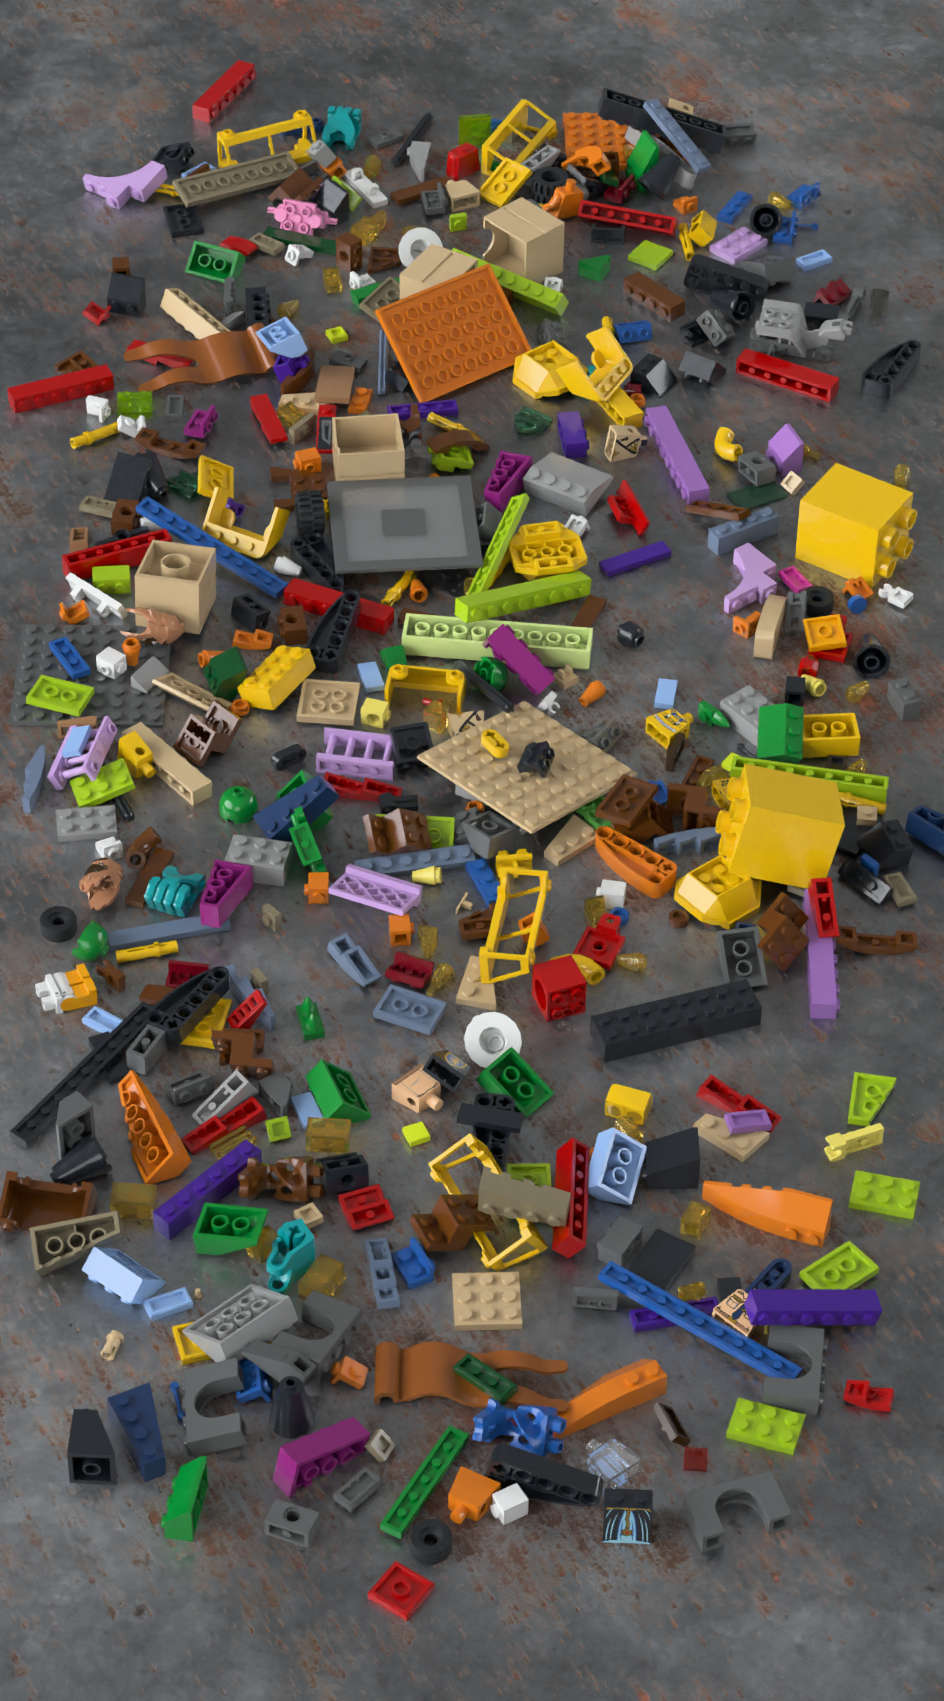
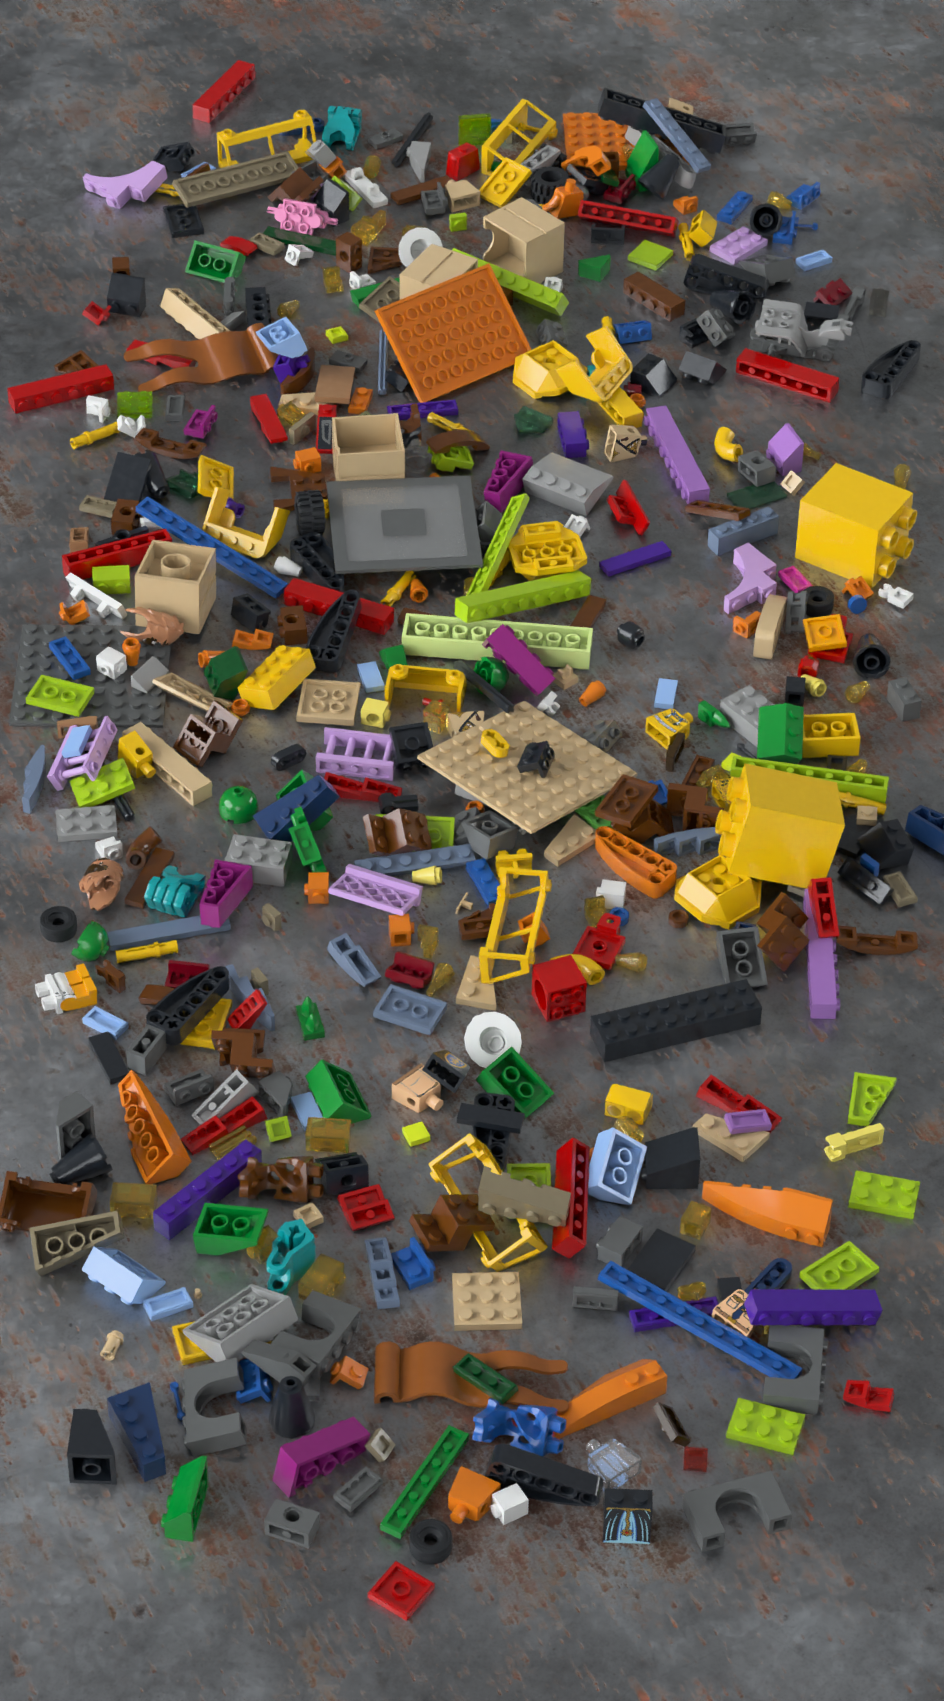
(82, 1075): black plate -> none

